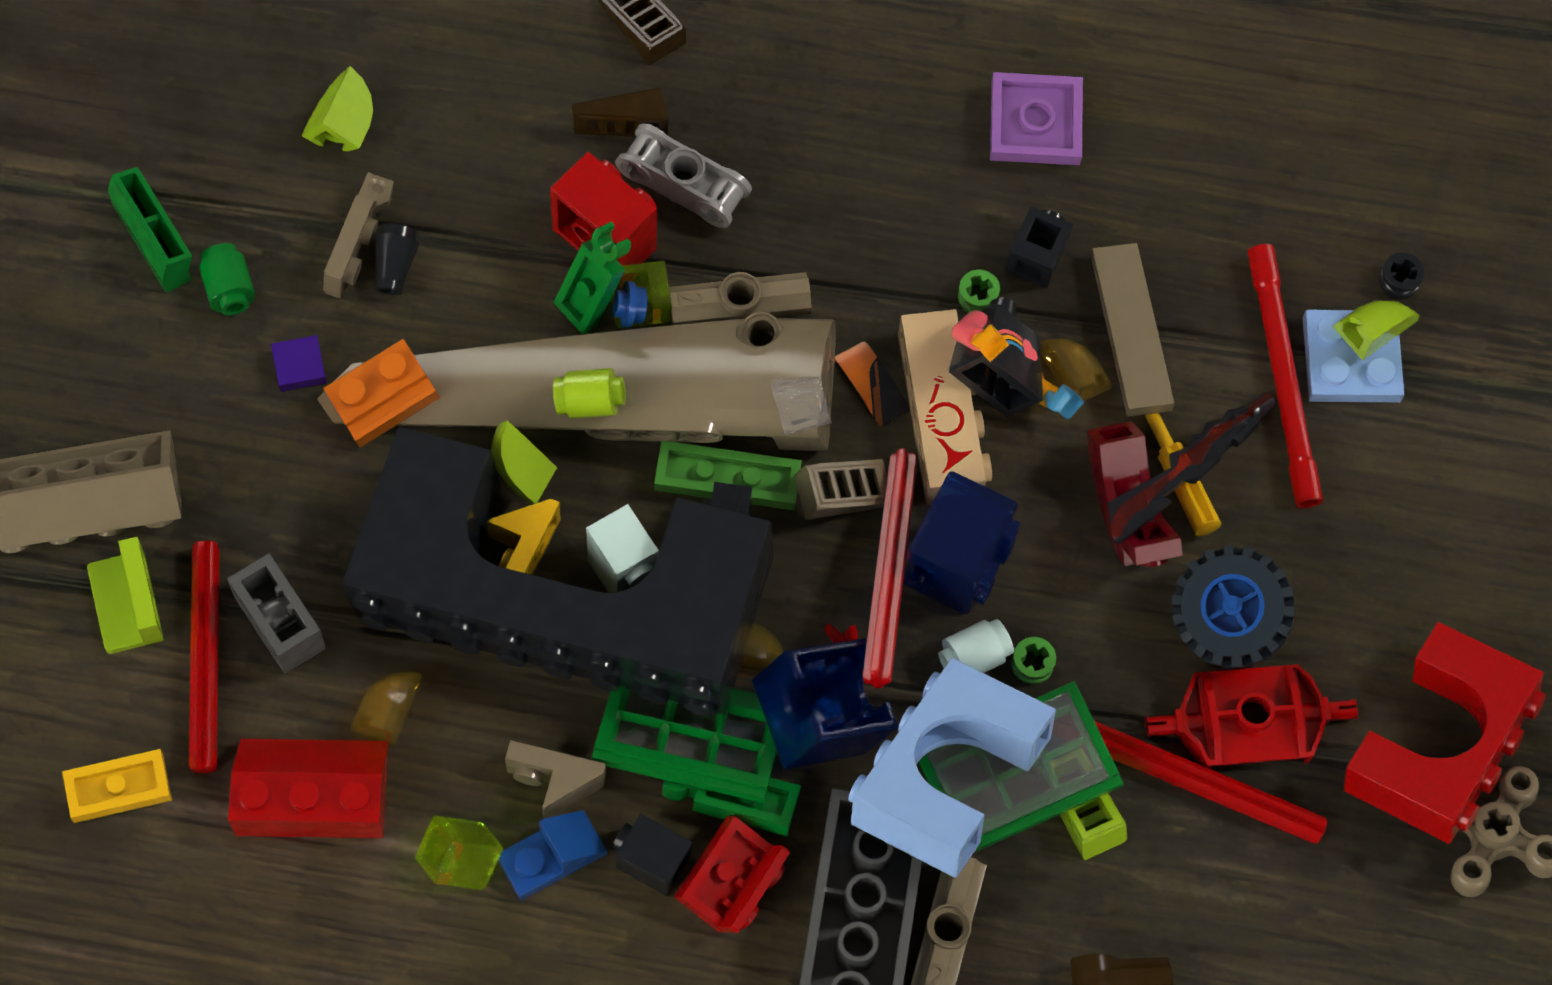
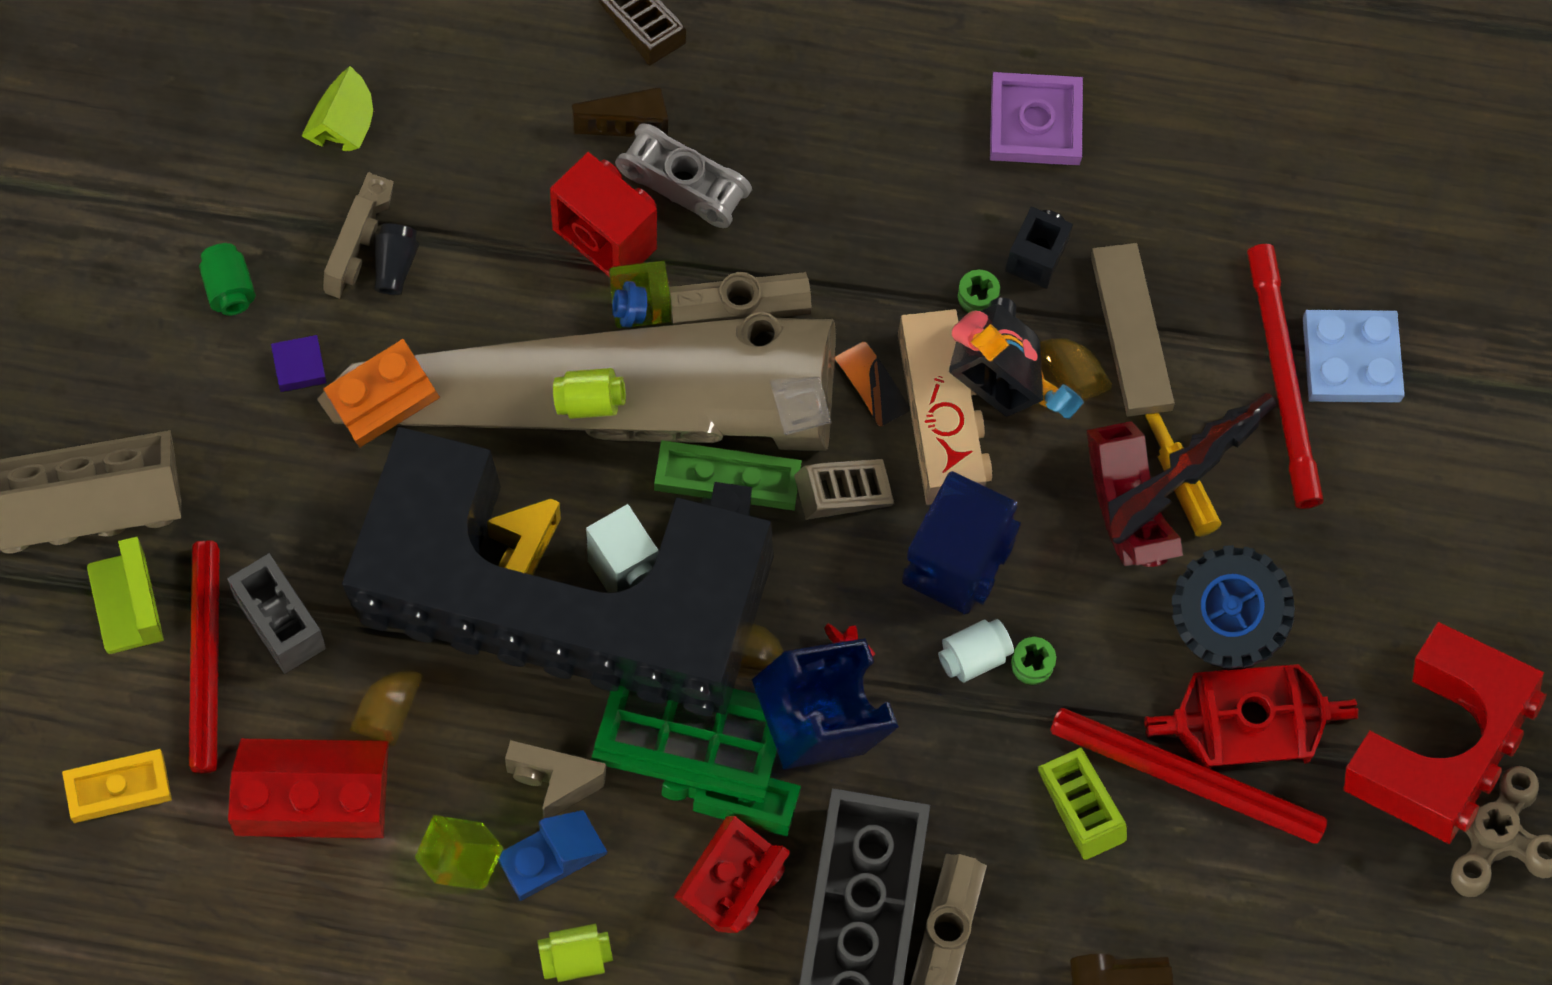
(145, 231): green piece -> none
(520, 463): lime brick -> none
(574, 953): none -> lime brick
(592, 279): green plate -> none
(652, 853): black brick -> none
(890, 569): red axle -> none
(955, 709): light blue arch -> none
(1064, 776): clear piece -> none
(1375, 325): lime brick -> none
(1411, 283): black bush -> none

